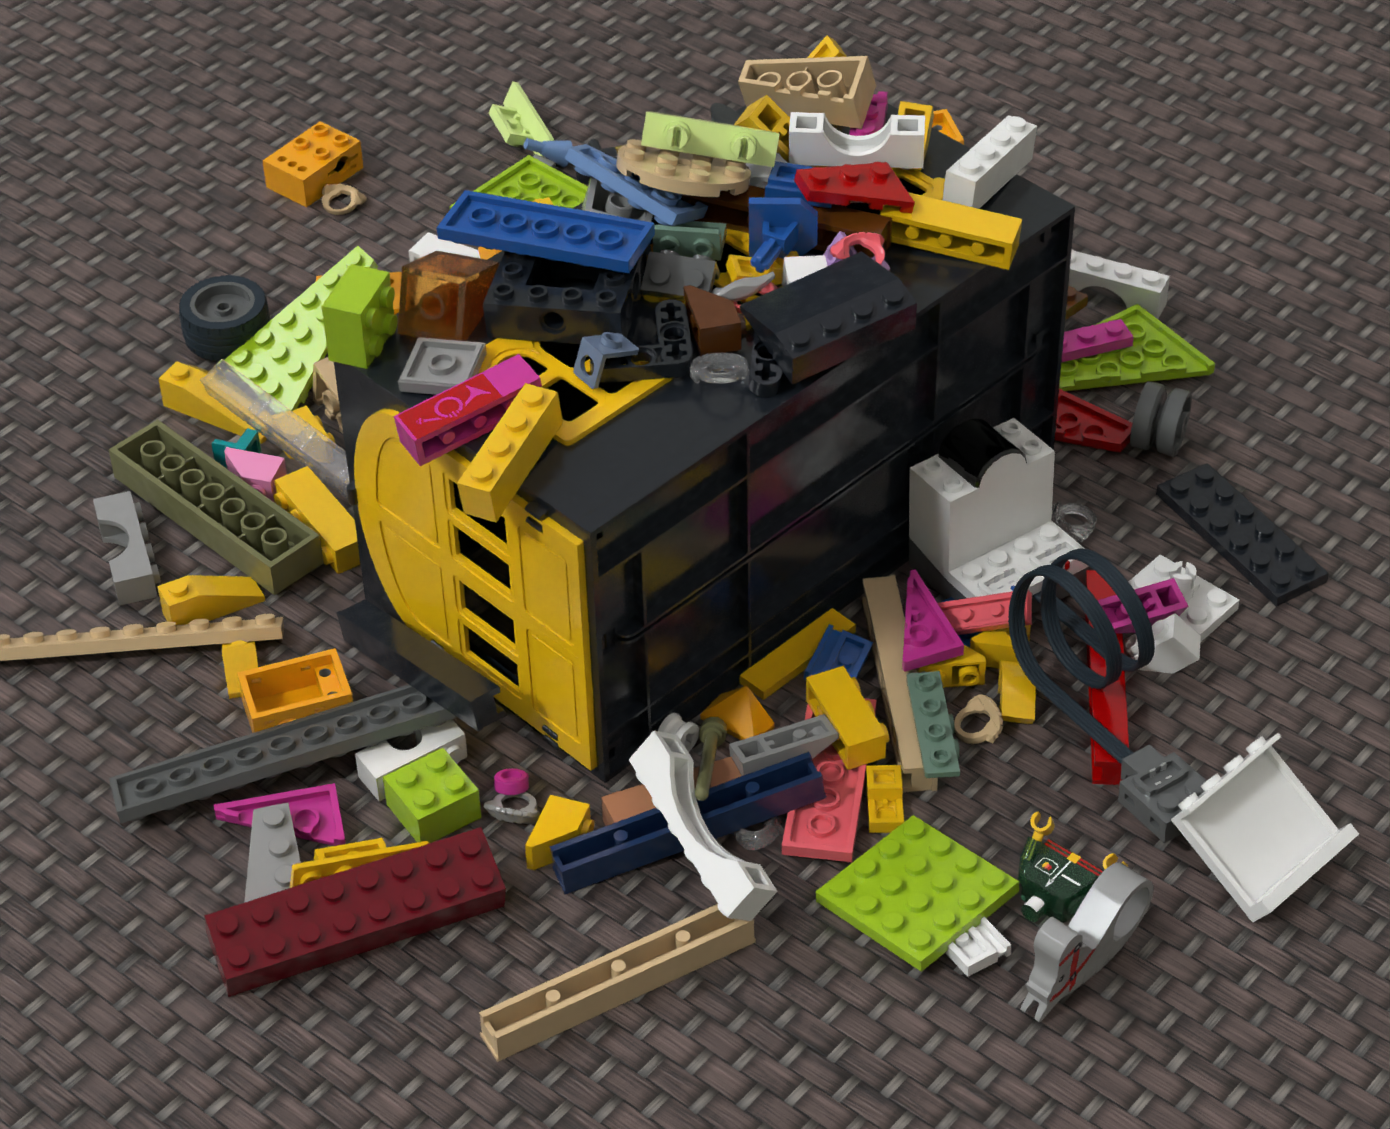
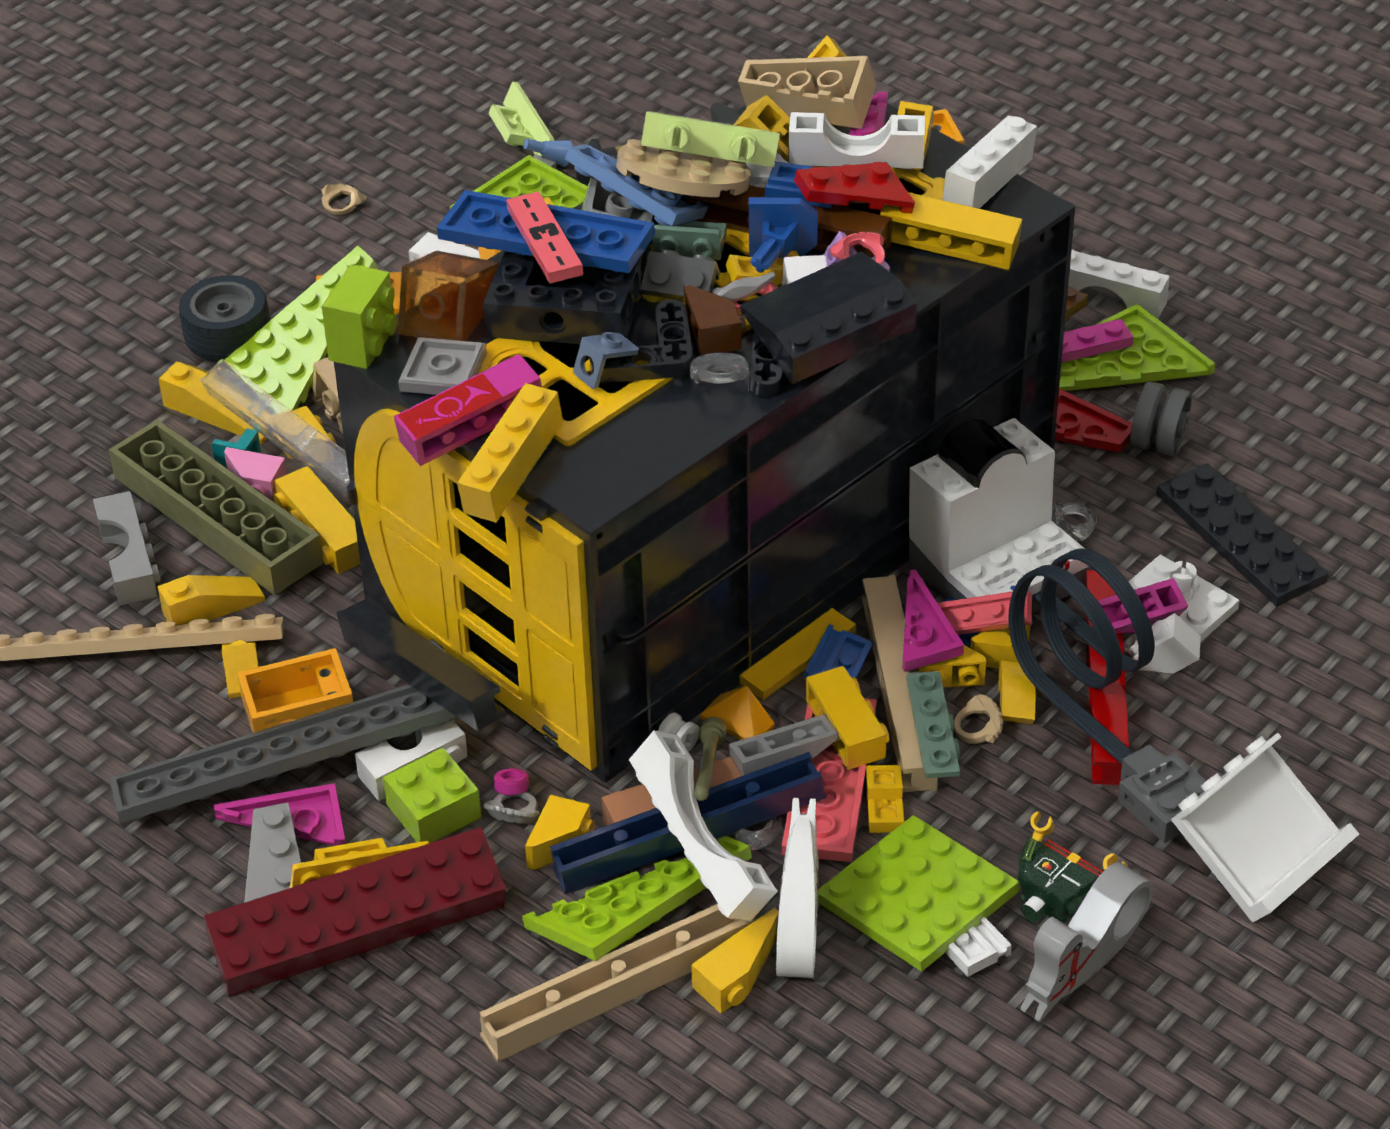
(309, 162): light orange piece -> none
(544, 237): none -> coral tile
(623, 905): none -> lime wing
(732, 968): none -> yellow slope
(799, 897): none -> white animal

